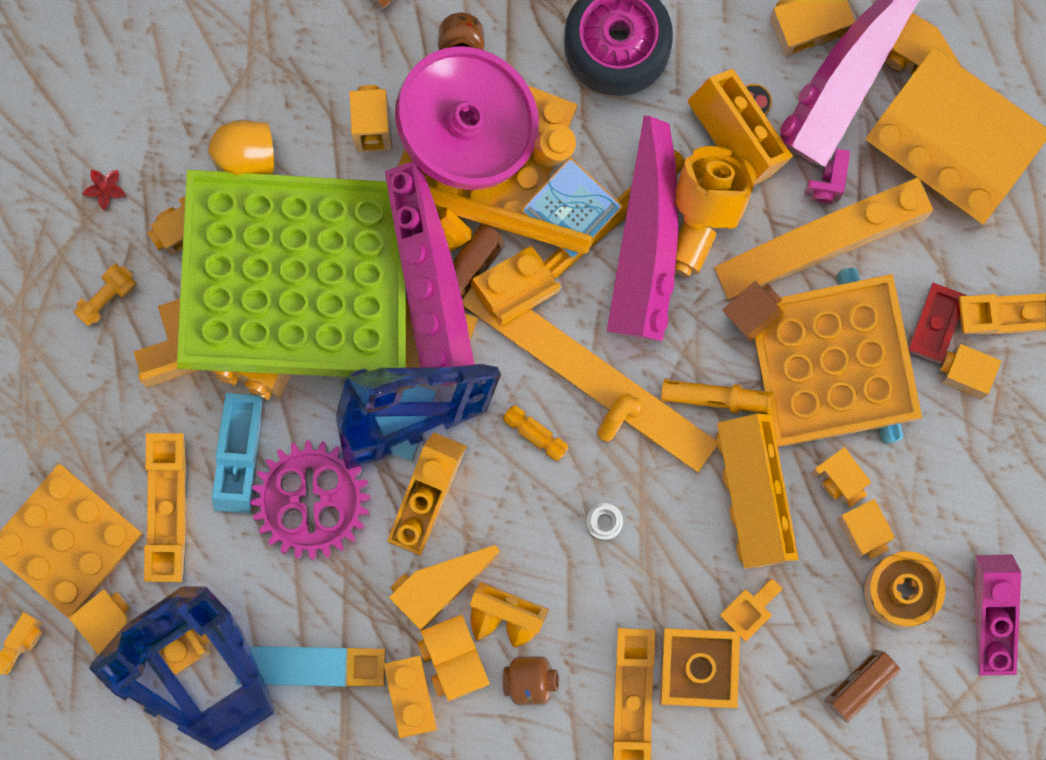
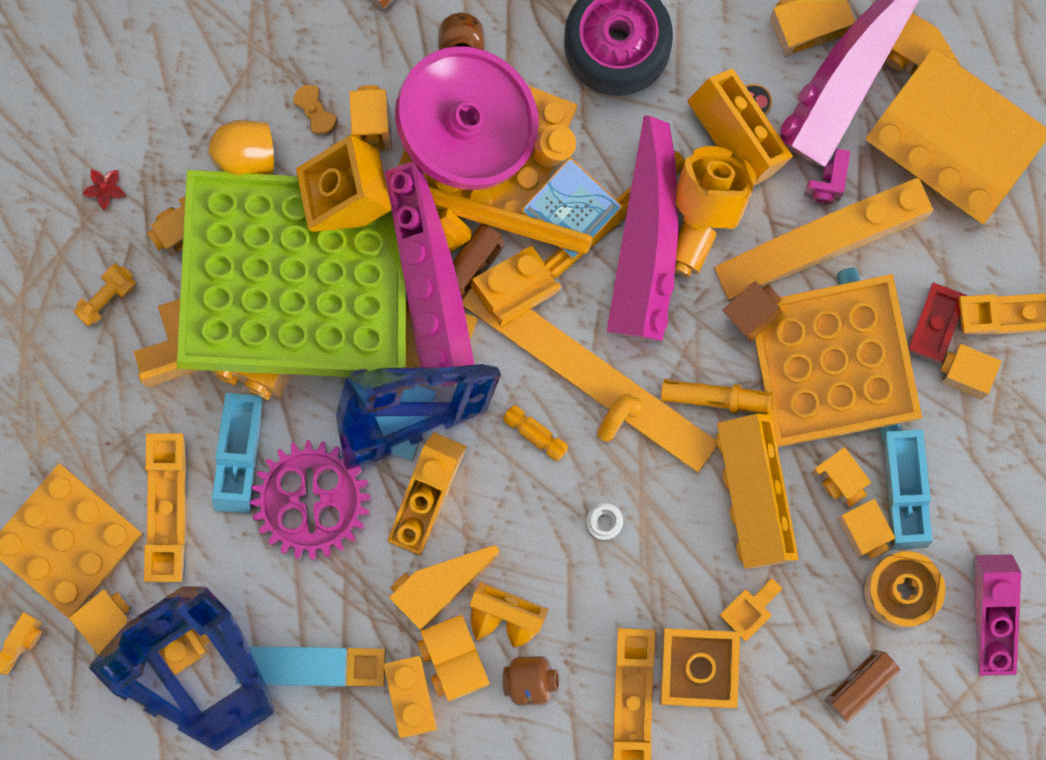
(308, 100): none -> light orange piece
(343, 186): none -> light orange slope
(908, 489): none -> medium azure slope

